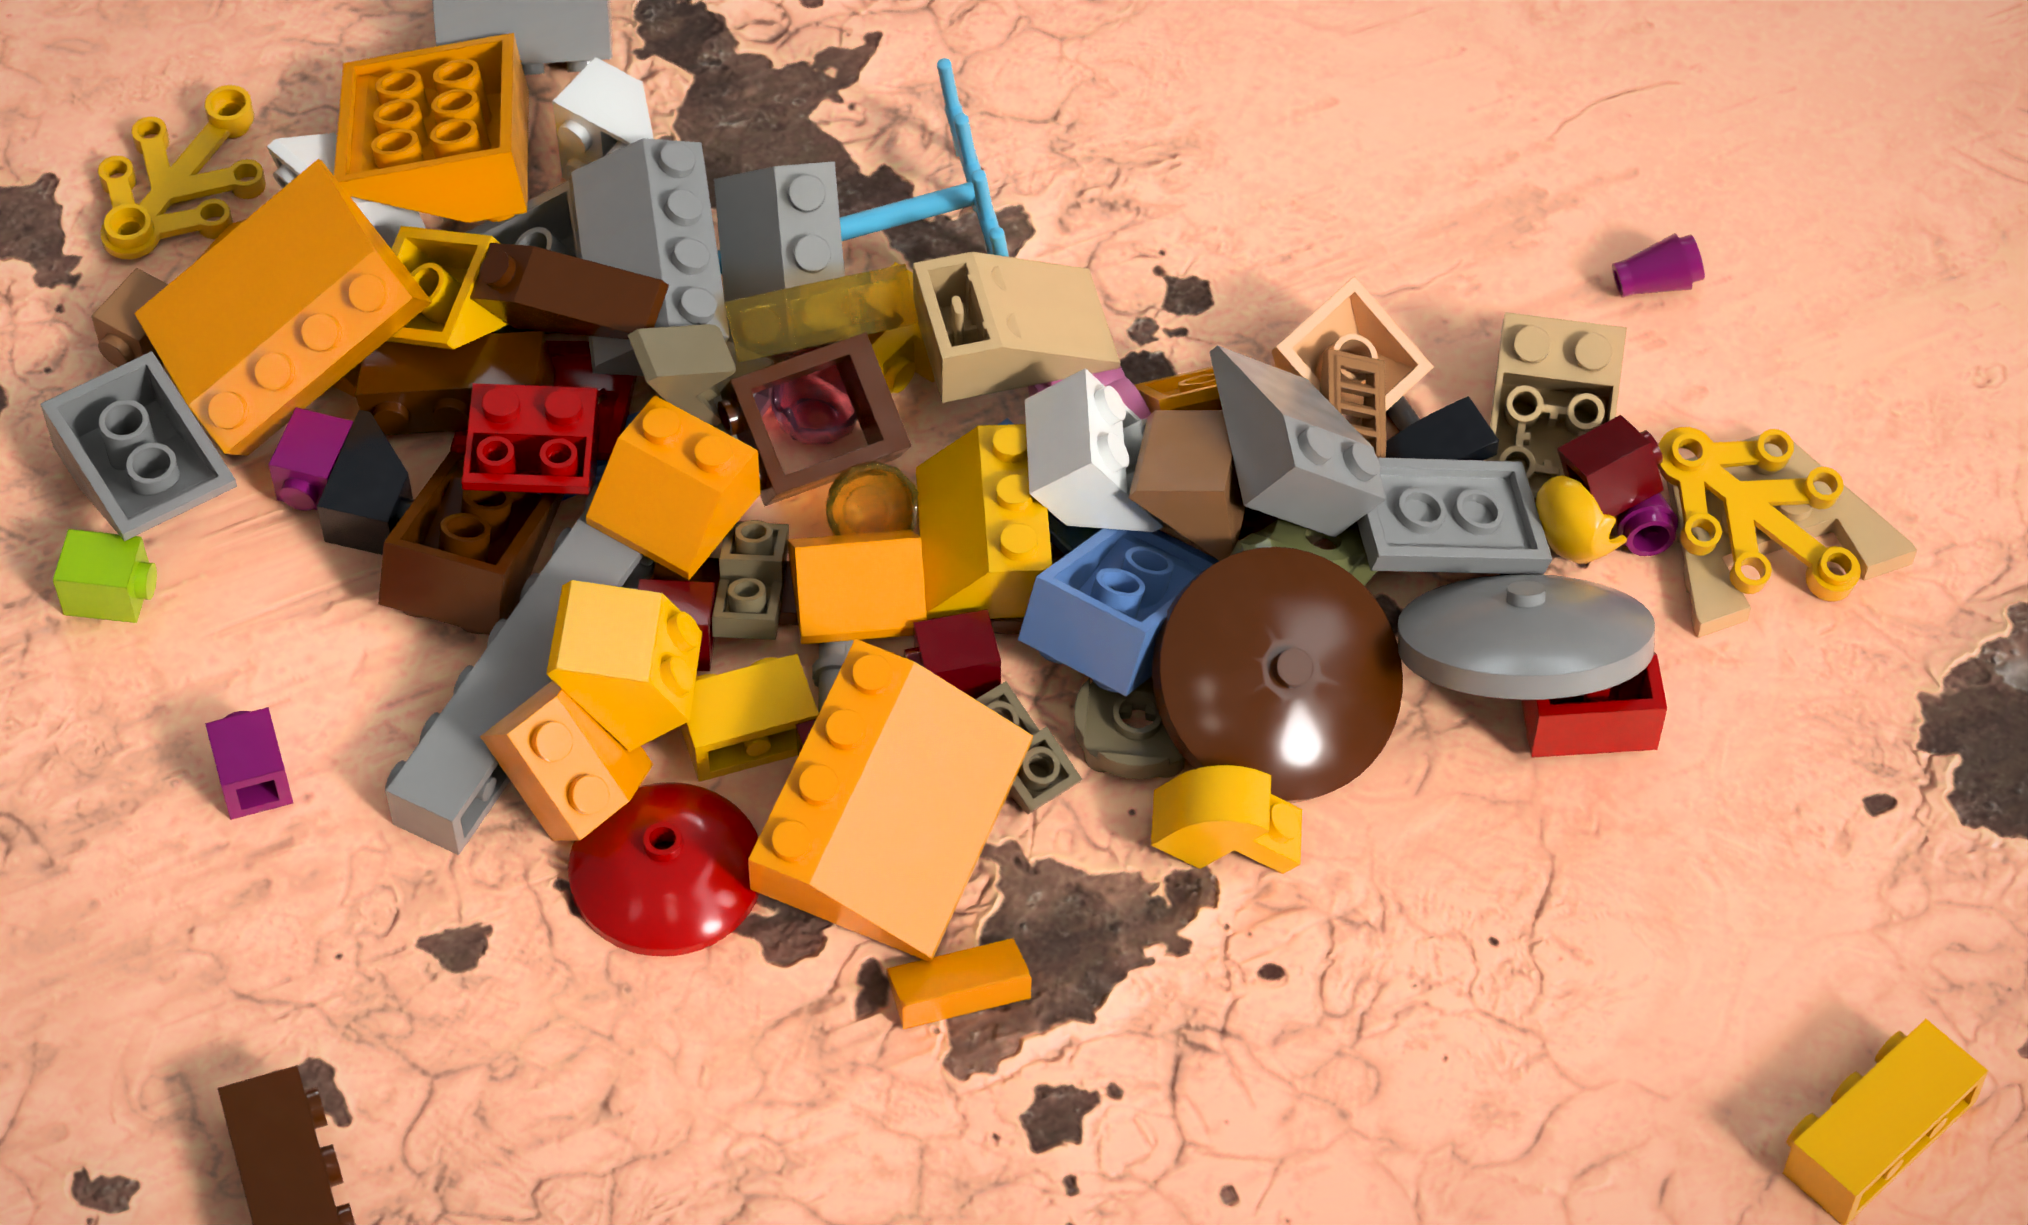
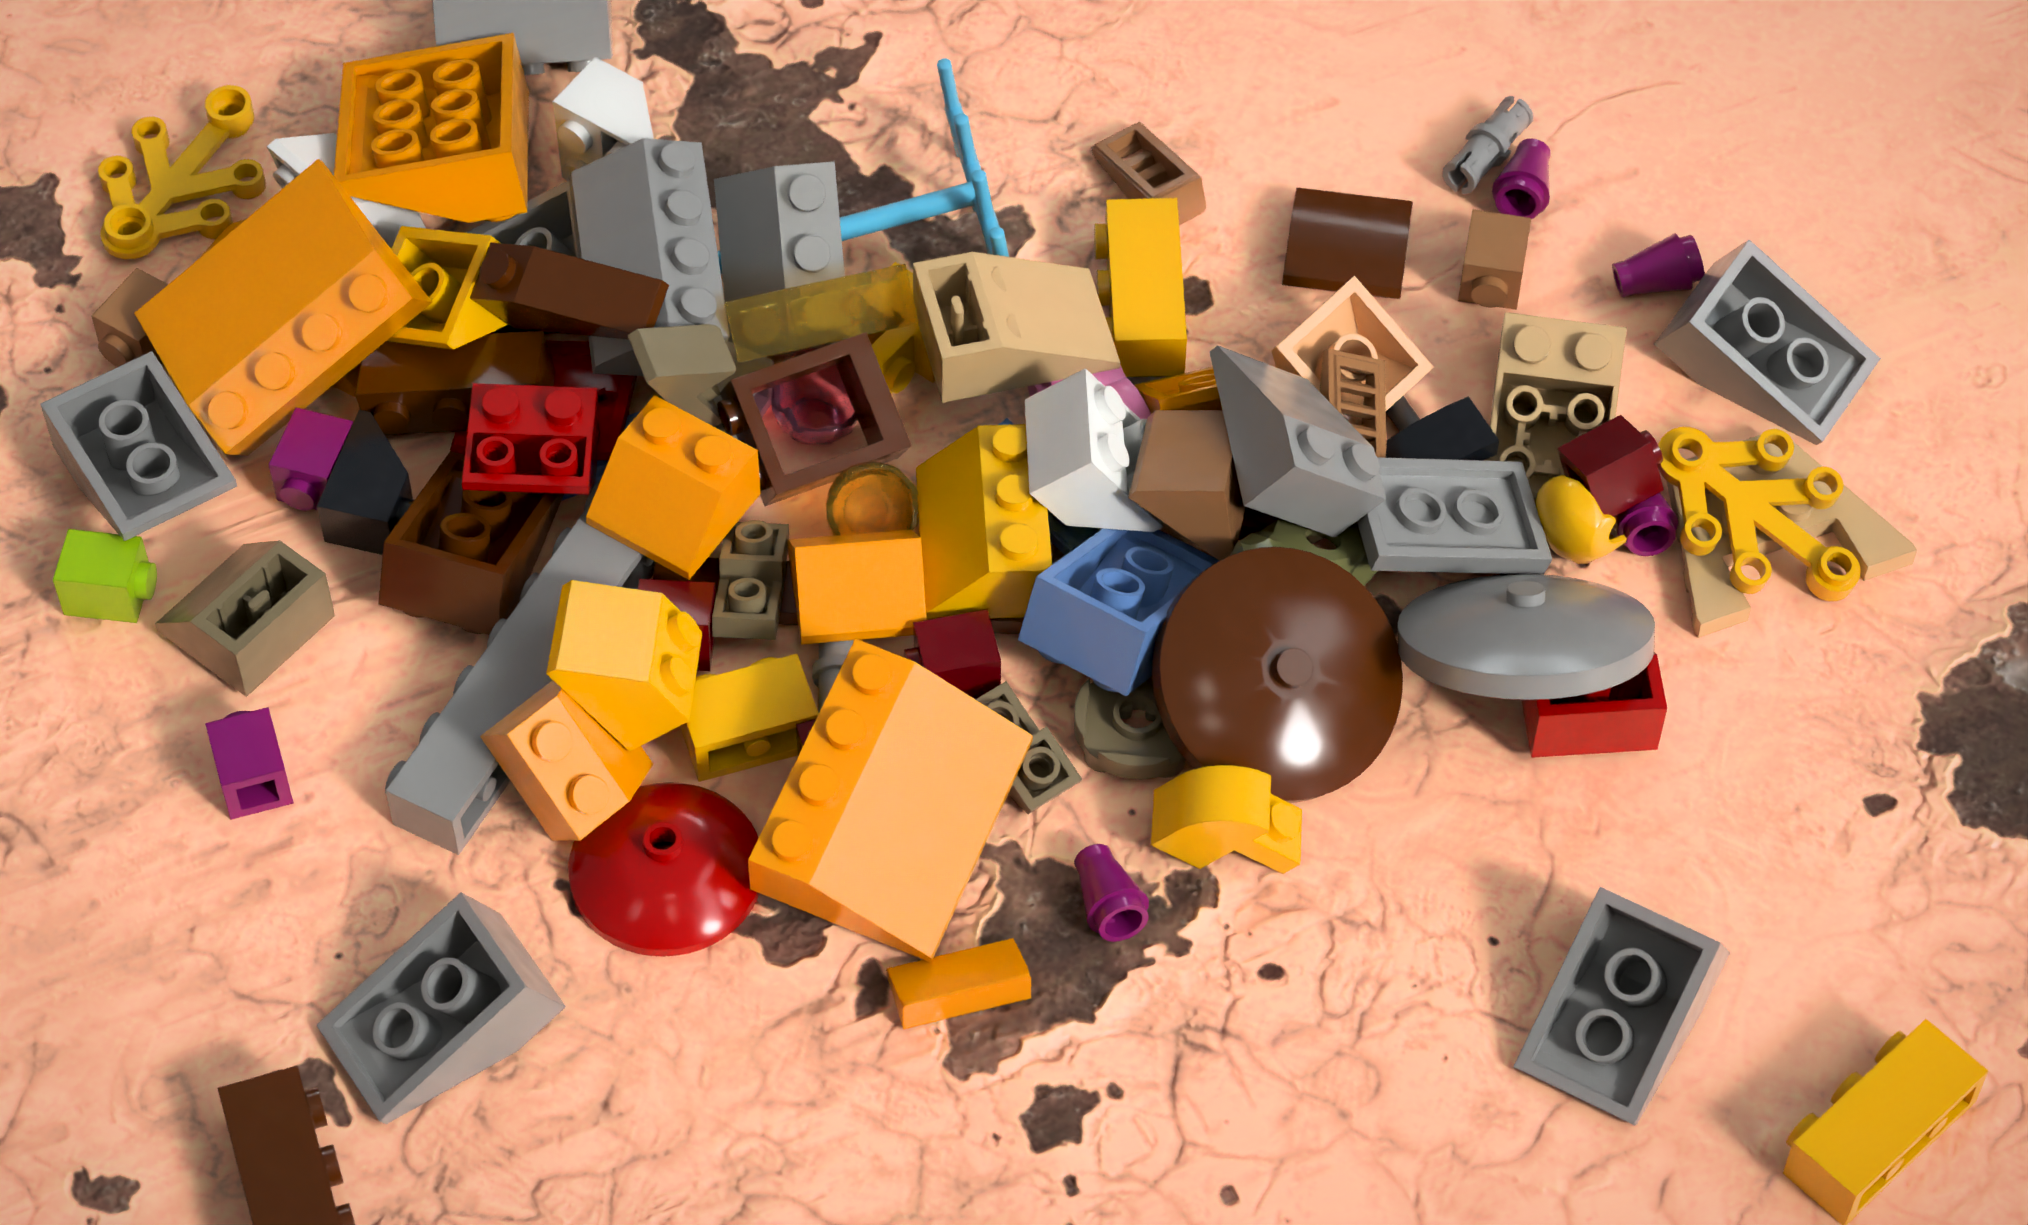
(251, 613): none -> dark tan slope
(440, 1009): none -> light grey slope
(1111, 897): none -> magenta cone
(1143, 285): none -> yellow brick
(1151, 173): none -> medium nougat slope
(1347, 237): none -> reddish brown slope
(1487, 145): none -> light grey pin
(1494, 259): none -> medium nougat brick
(1524, 182): none -> magenta cone
(1621, 1006): none -> light grey slope
(1767, 345): none -> light grey slope

